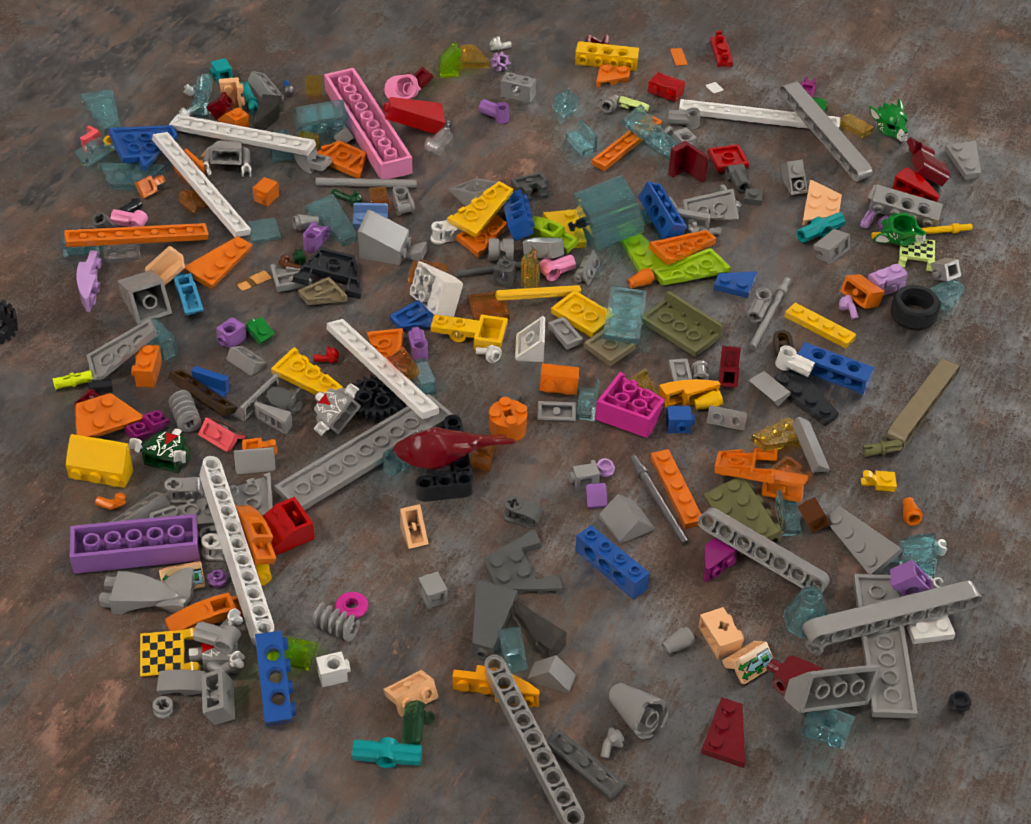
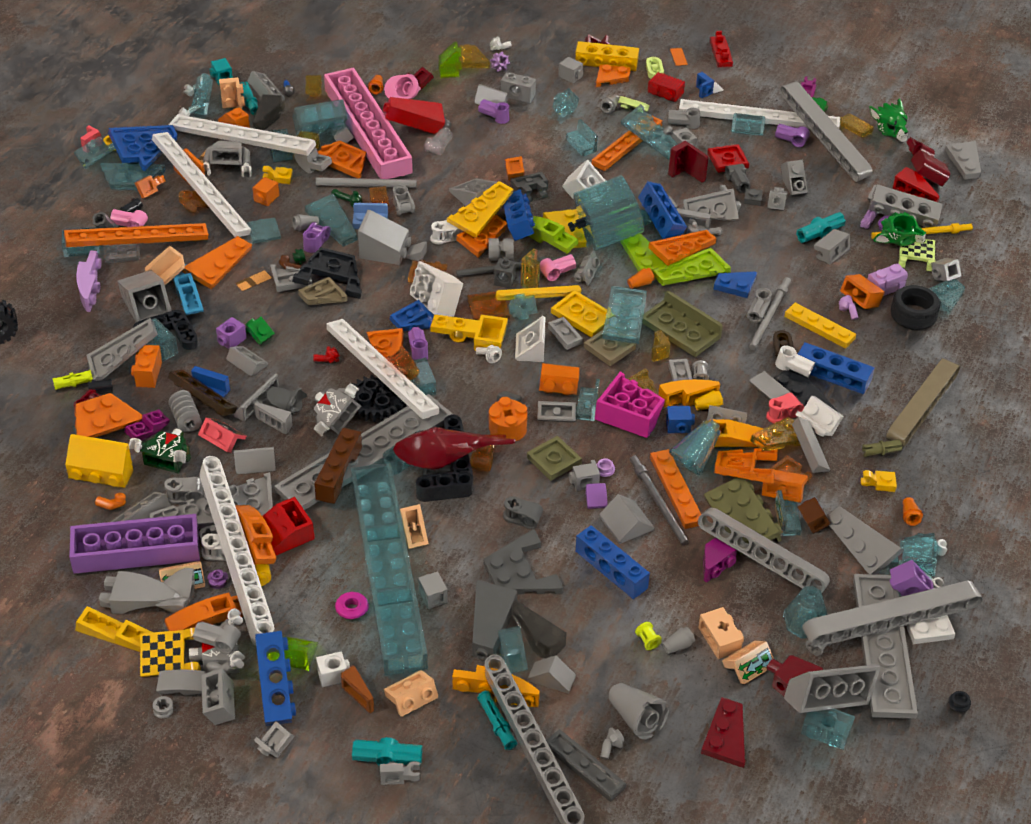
(102, 108): clear light blue wing -> none
(109, 629): none -> yellow slope
(176, 324): none -> black beam
(220, 106): dark red bracket -> none
(258, 443): orange plate -> none
(274, 740): none -> light grey bracket
(280, 175): none -> yellow plate
(302, 373): yellow wing -> none
(330, 479): none -> reddish brown arch
(335, 623): light grey piece -> none
(356, 688): none -> dark orange slope
(376, 85): none -> orange cone
(388, 570): none -> clear light blue piece
(396, 774): none -> light grey plate
(413, 722): clear green piece -> none
(490, 94): none -> light grey slope
(500, 726): none -> teal pin
(514, 167): none -> orange brick
(528, 306): none -> clear light blue brick
(546, 247): light grey brick -> none
(554, 458): none -> olive plate
(570, 69): none -> light grey brick
(582, 178): none -> white slope
(648, 636): none -> neon yellow bush
(653, 66): none -> yellowish green plate
(661, 346): none -> clear yellow bracket
(697, 446): none -> clear light blue cone
(705, 85): none -> blue bracket
(729, 366): dark red brick -> none
(735, 433): none -> light orange slope
(748, 124): none -> clear light blue slope
(777, 198): none -> light grey bracket
(783, 407): none -> coral piece
(797, 136): none -> medium lavender piece
(820, 202): light nougat wing -> none
(821, 416): none -> white bracket

